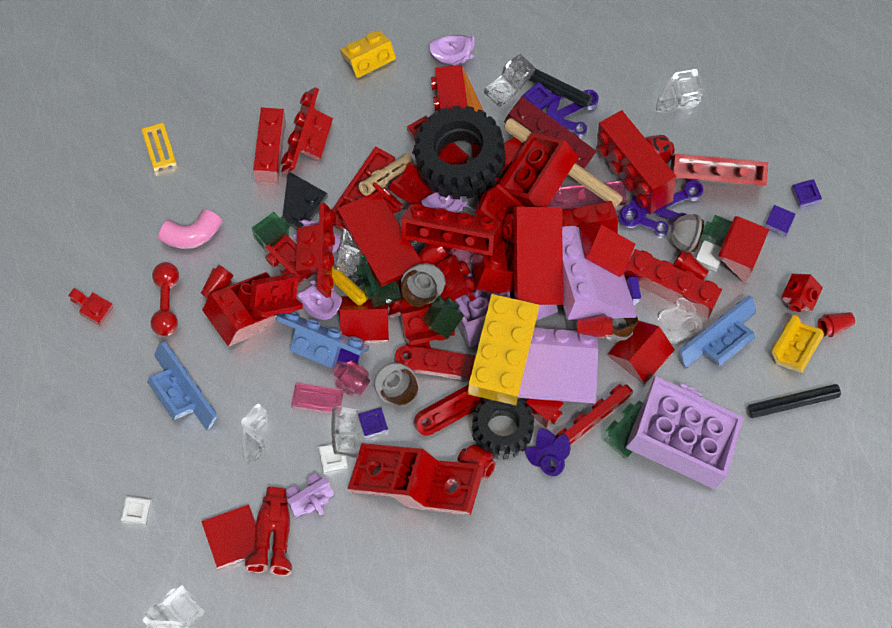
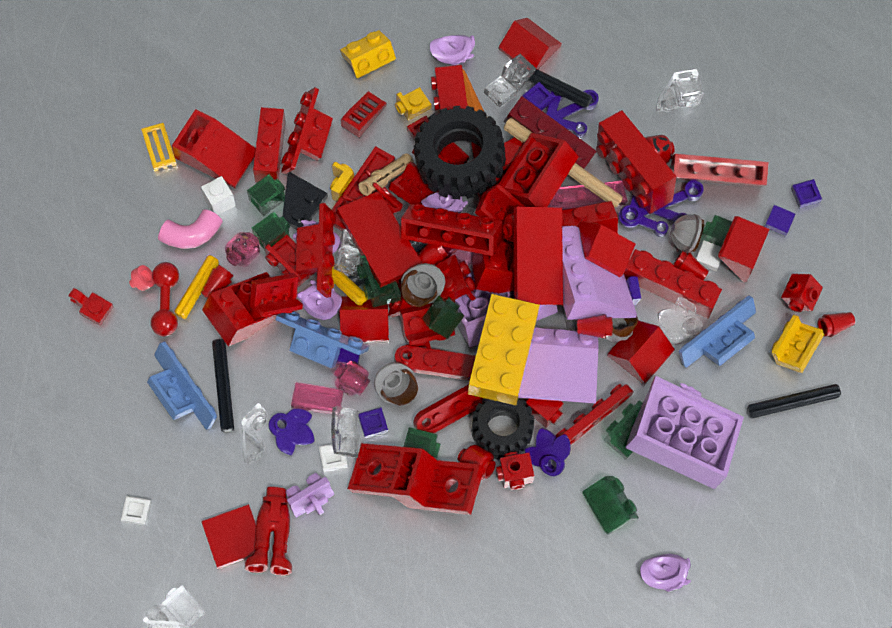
(141, 278): none -> coral tile
(196, 286): none -> yellow axle
(213, 148): none -> red slope
(218, 196): none -> white brick
(223, 385): none -> black axle
(242, 249): none -> clear pink head
(266, 194): none -> clear green brick
(295, 430): none -> dark purple plate
(344, 176): none -> yellow bracket
(358, 129): none -> red slope
(412, 104): none -> yellow bracket
(424, 440): none -> clear green brick
(515, 470): none -> red brick
(529, 41): none -> red slope
(610, 503): none -> clear green bracket
(666, 572): none -> lavender hat

